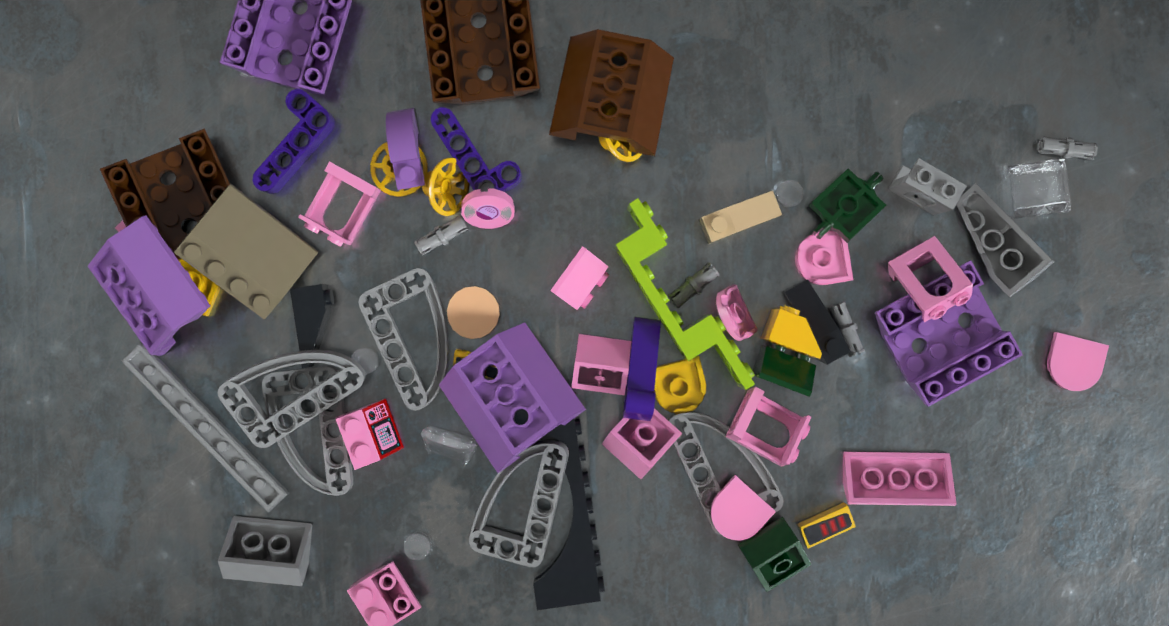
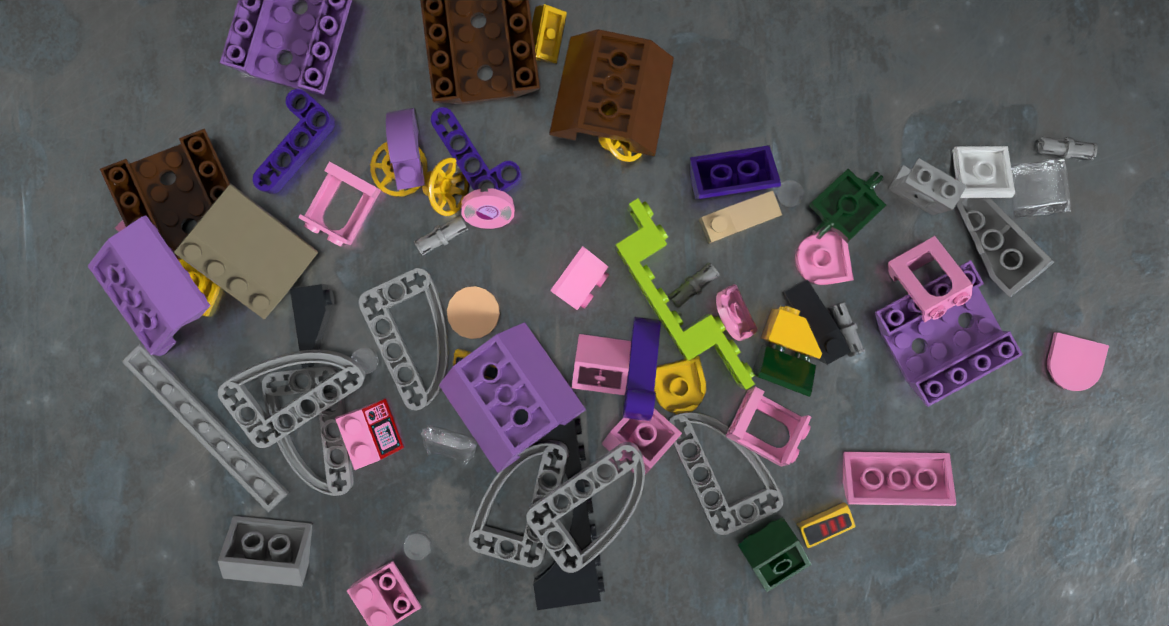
(547, 32): none -> yellow slope
(575, 497): none -> light grey beam
(733, 172): none -> dark purple slope
(739, 511): bright pink tile -> none
(984, 171): none -> white tile

